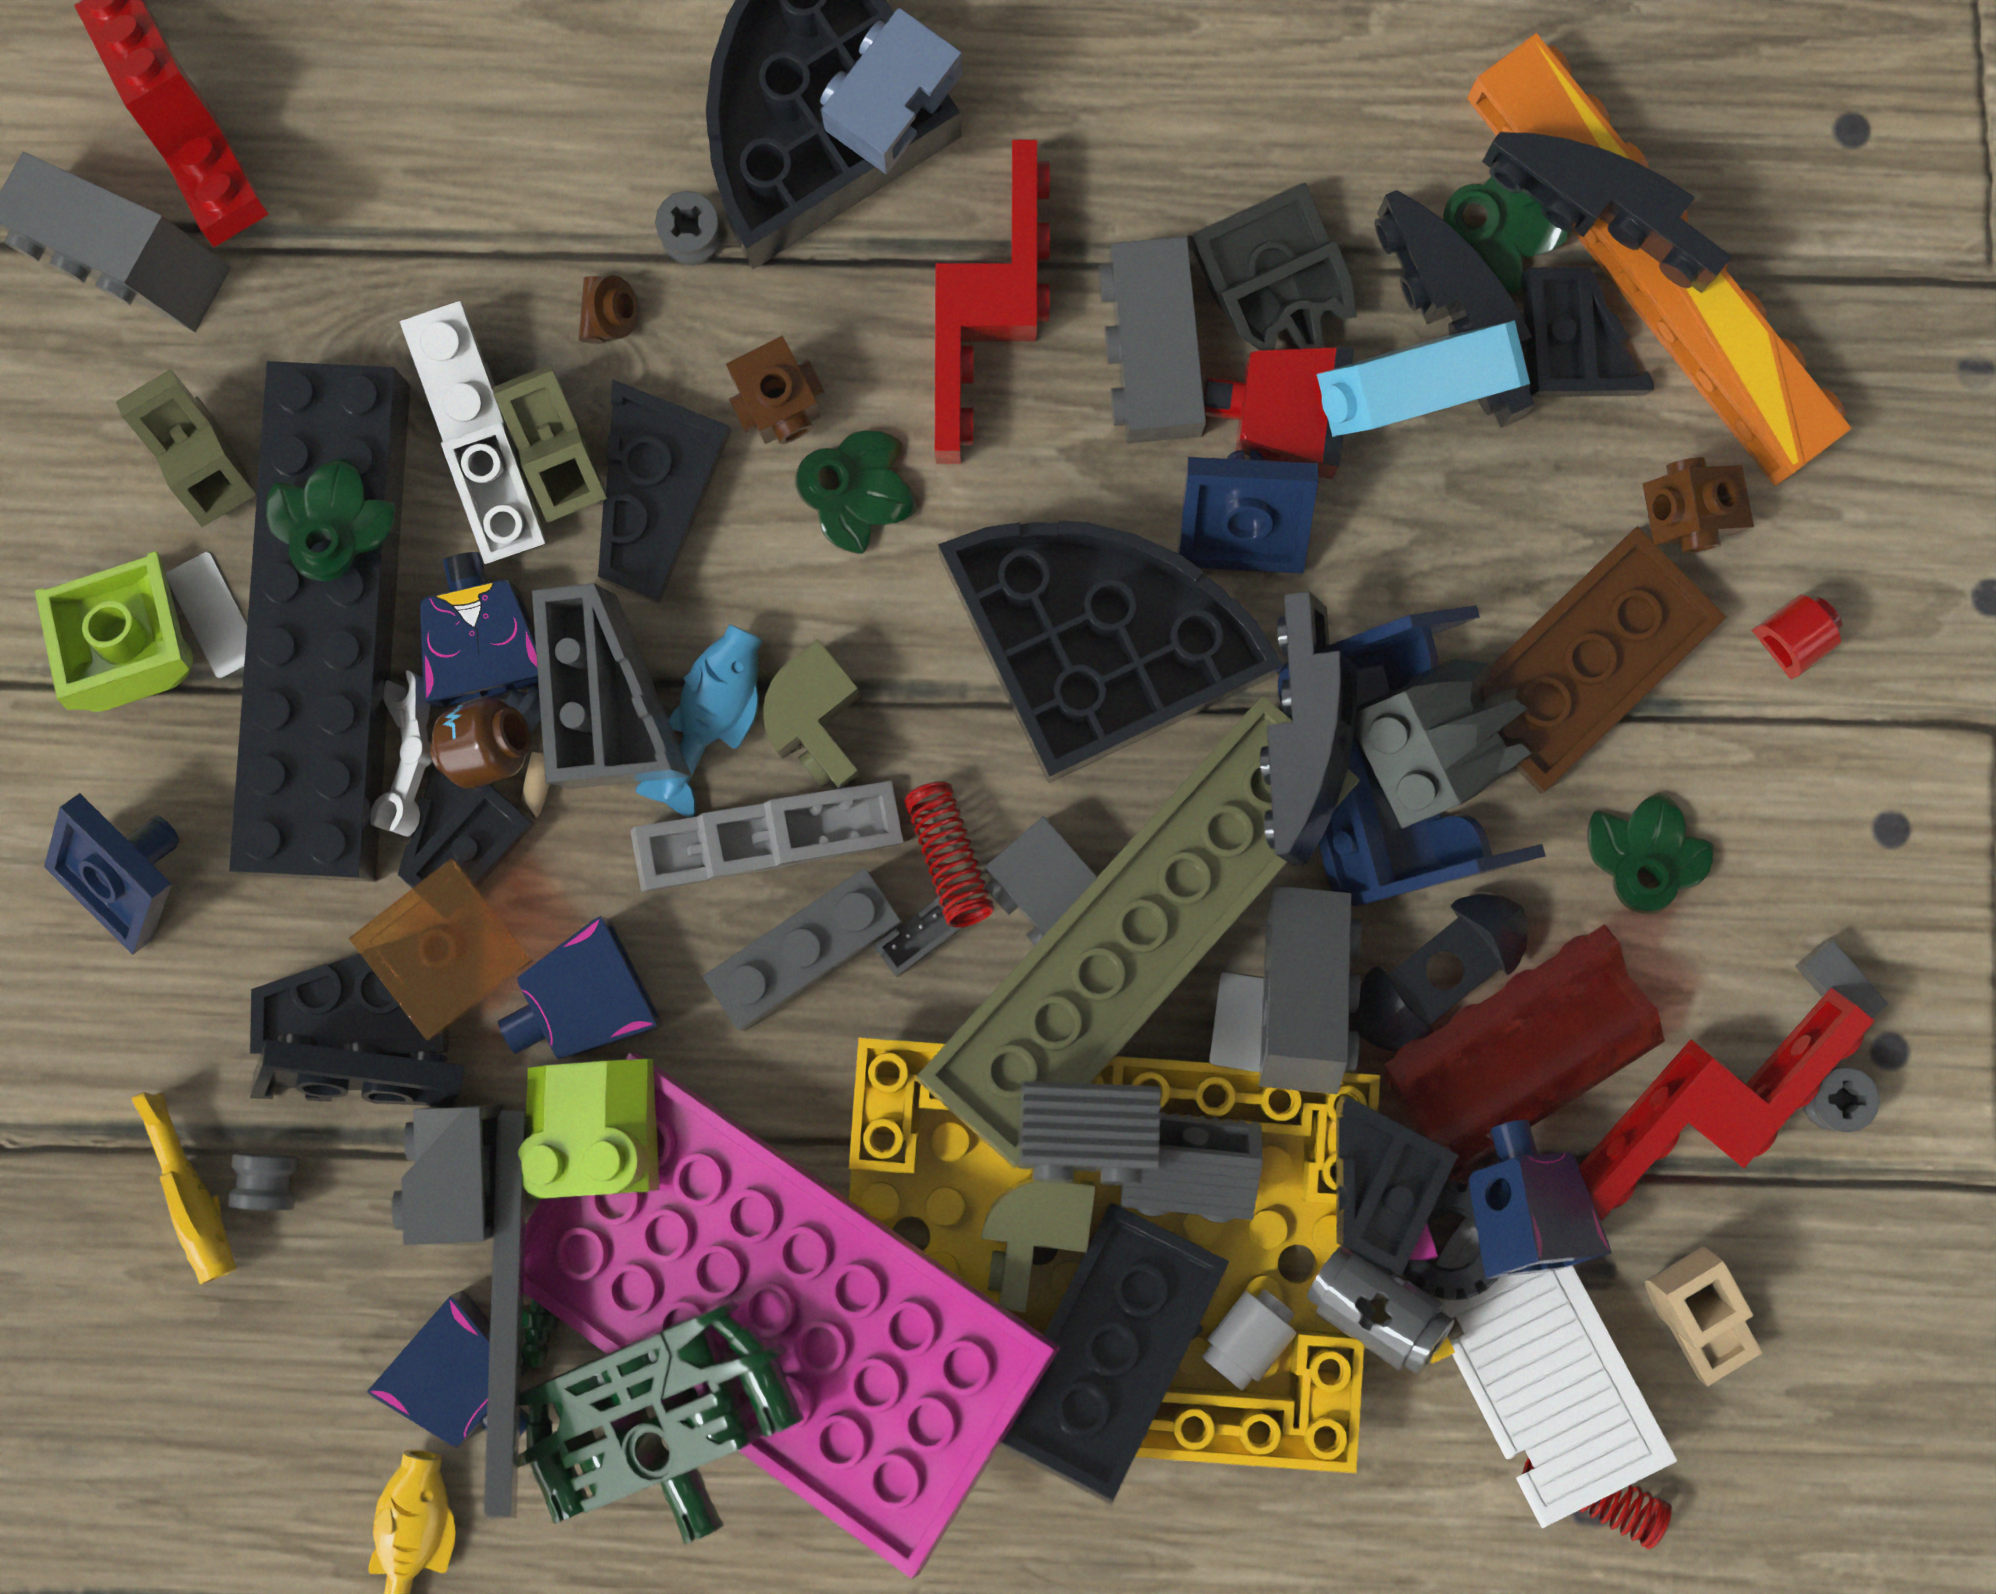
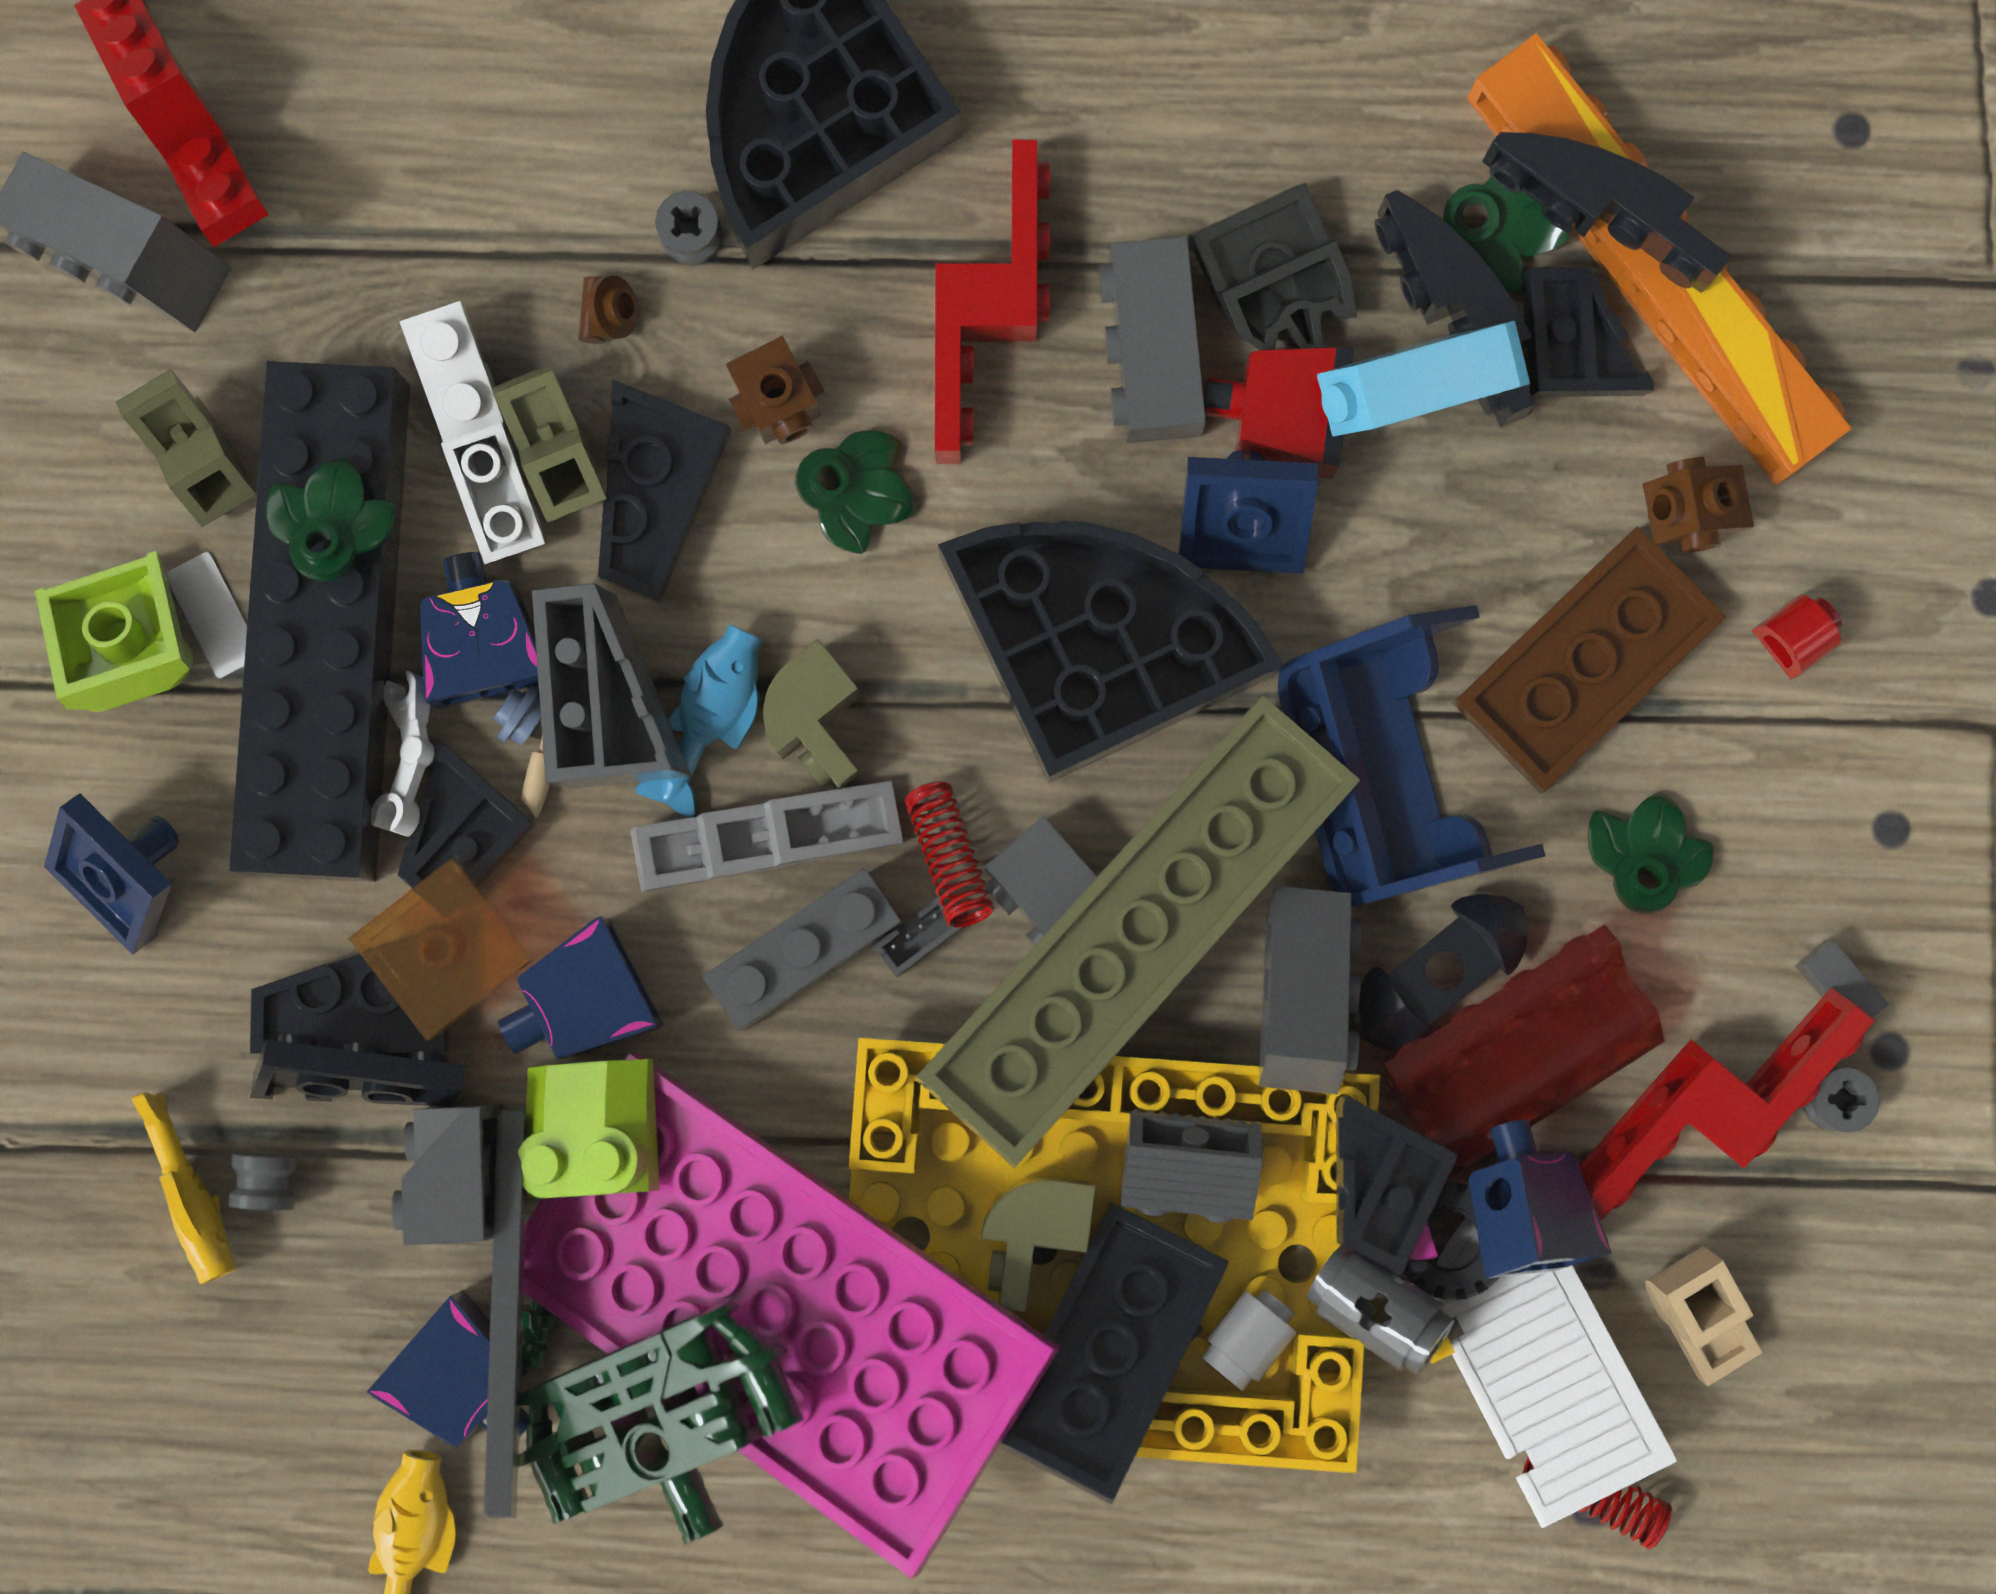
(480, 742): reddish brown head -> none
(897, 75): sand blue brick -> none
(1089, 1130): dark grey brick -> none
(1238, 1022): white sticker -> none
(1312, 753): black slope -> none
(1440, 738): pearl dark grey plate -> none

